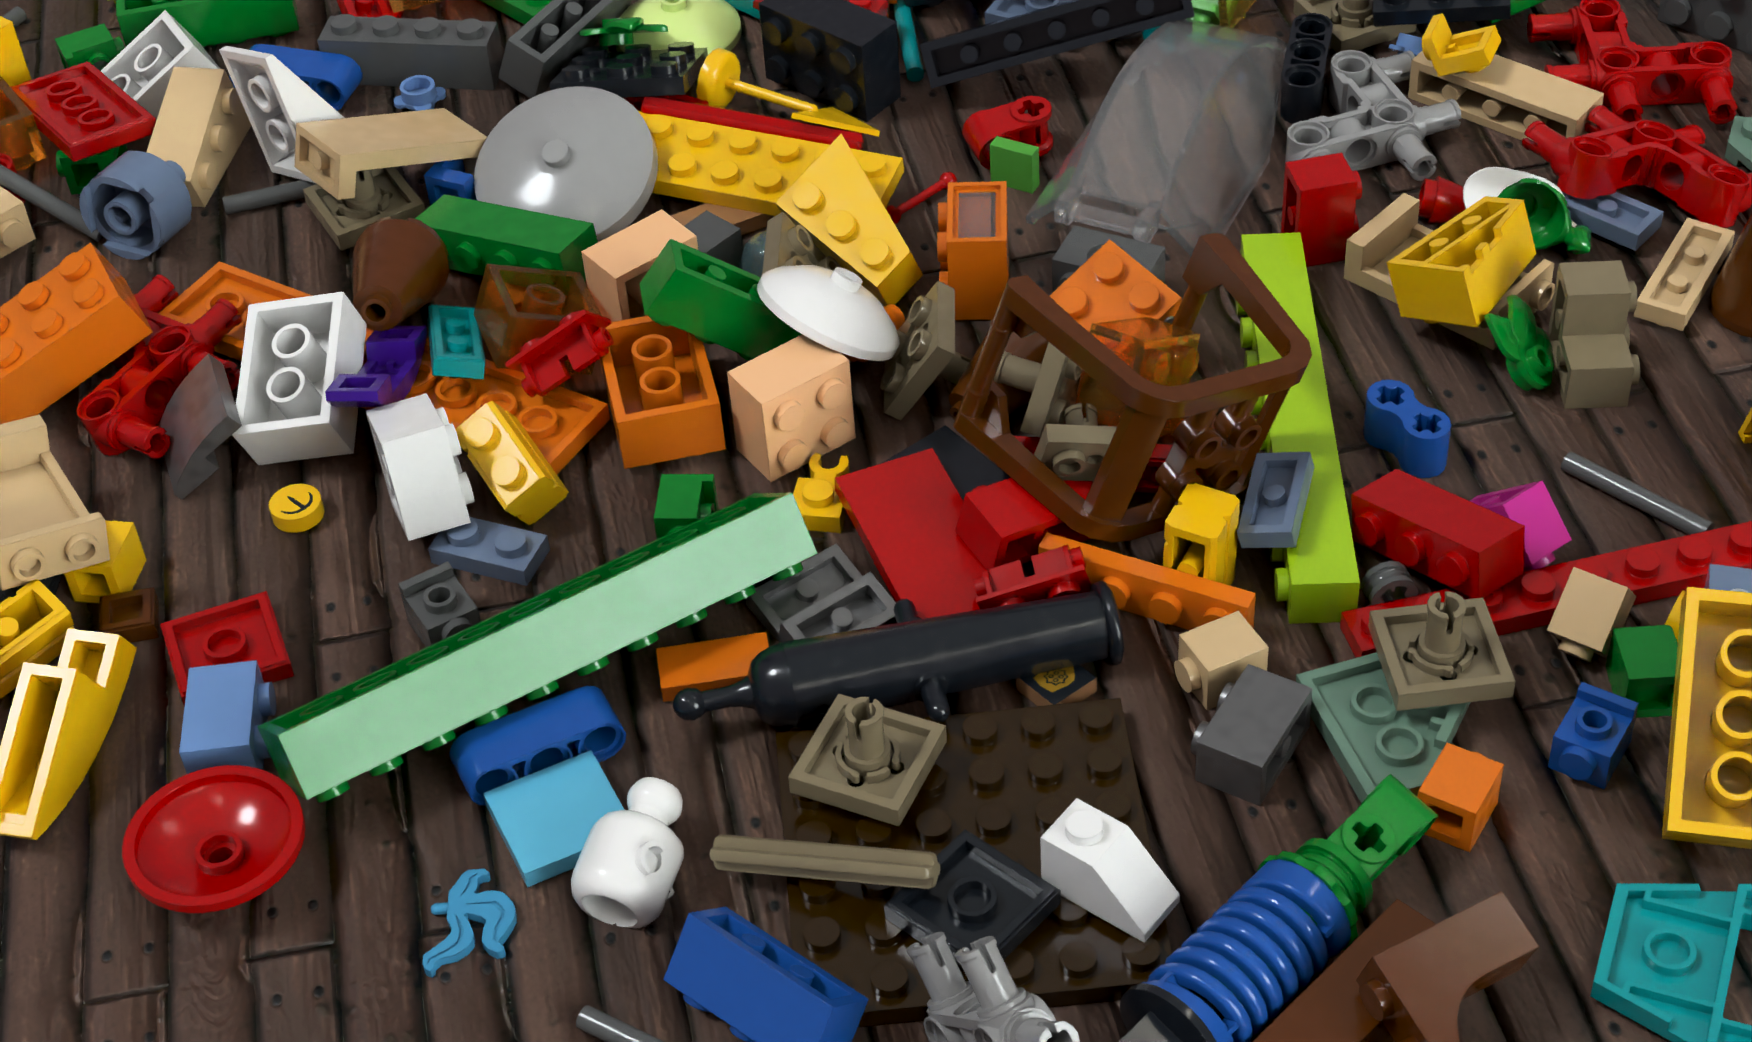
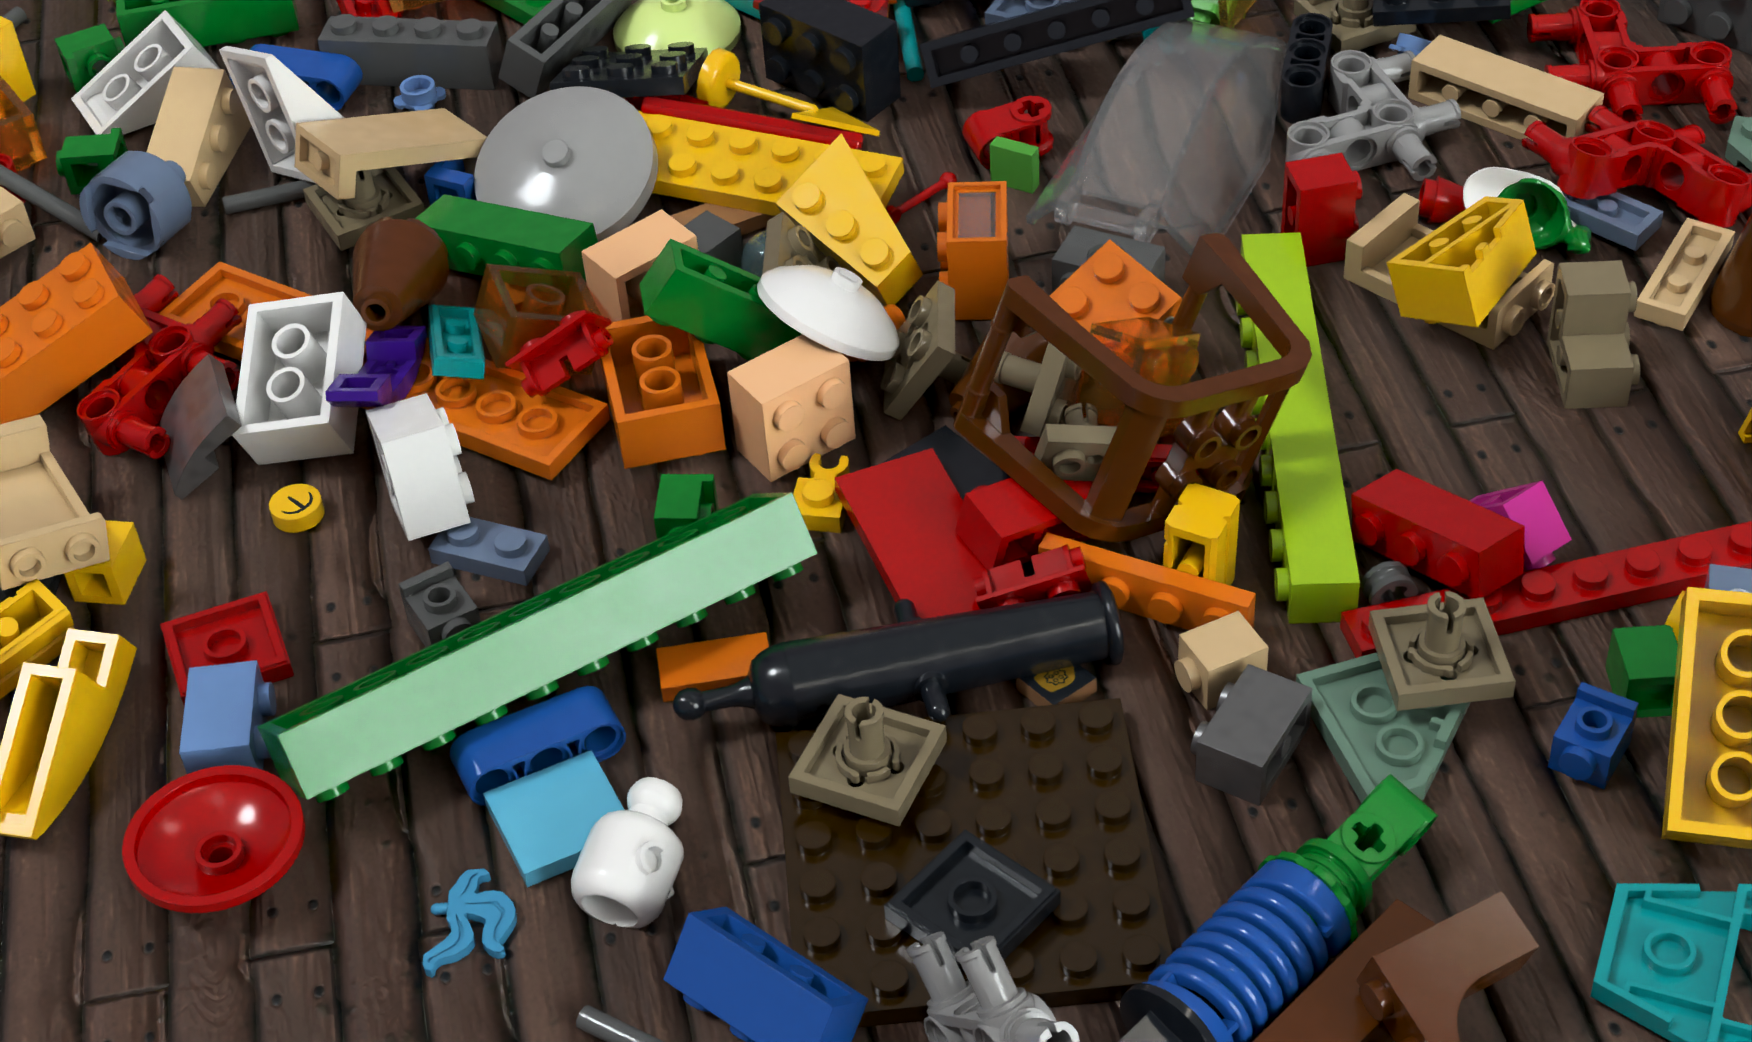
(84, 111): red tile -> none
(130, 614): reddish brown tile -> none
(510, 463): yellow brick -> none
(620, 30): green plate -> none
(822, 599): flat silver slope -> none
(826, 861): dark tan axle -> none
(1106, 870): white slope -> none
(1275, 500): sand blue plate -> none
(1406, 428): blue axle -> none
(1461, 51): yellow bracket -> none
(1463, 792): orange brick -> none
(1523, 344): green plate -> none
(1589, 613): tan brick -> none
(1634, 495): dark grey bar -> none

